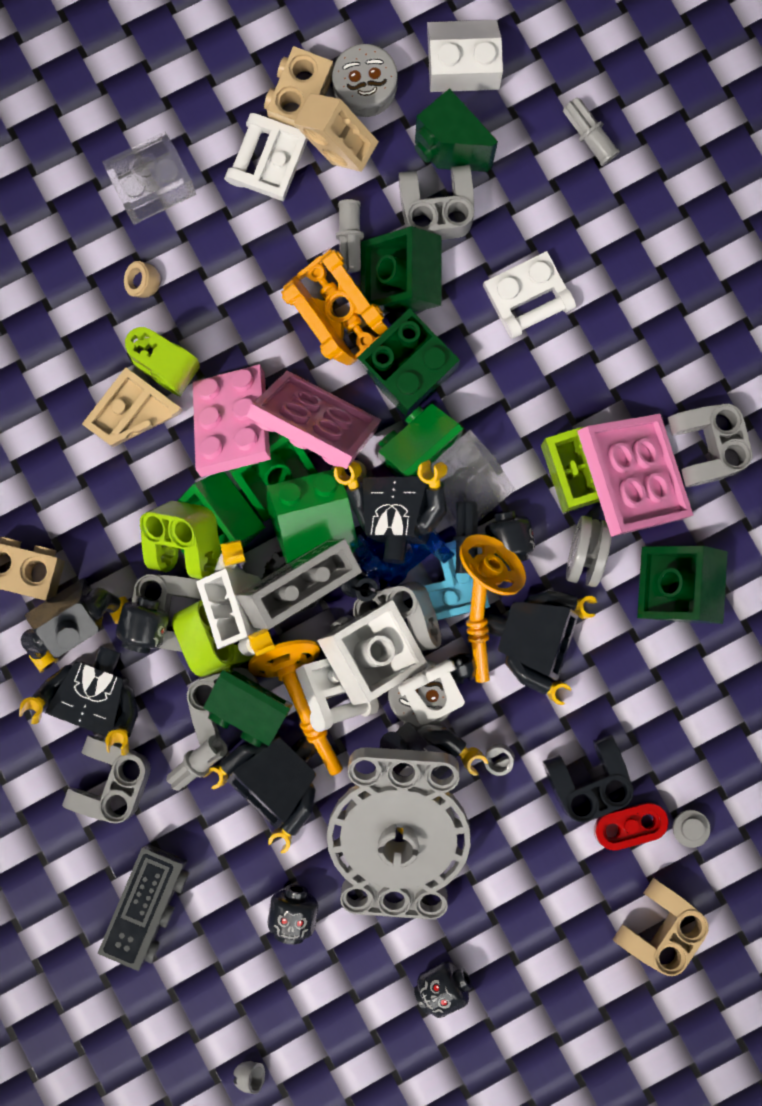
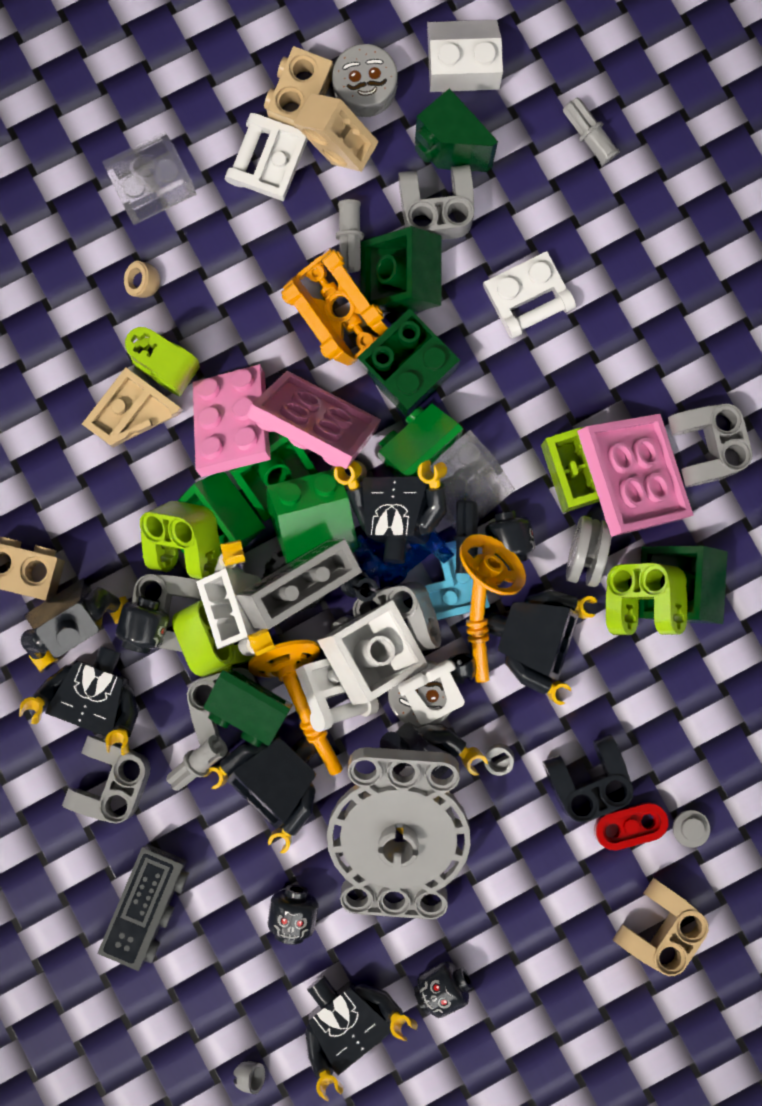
(348, 1027): none -> black torso
(623, 602): none -> lime piece

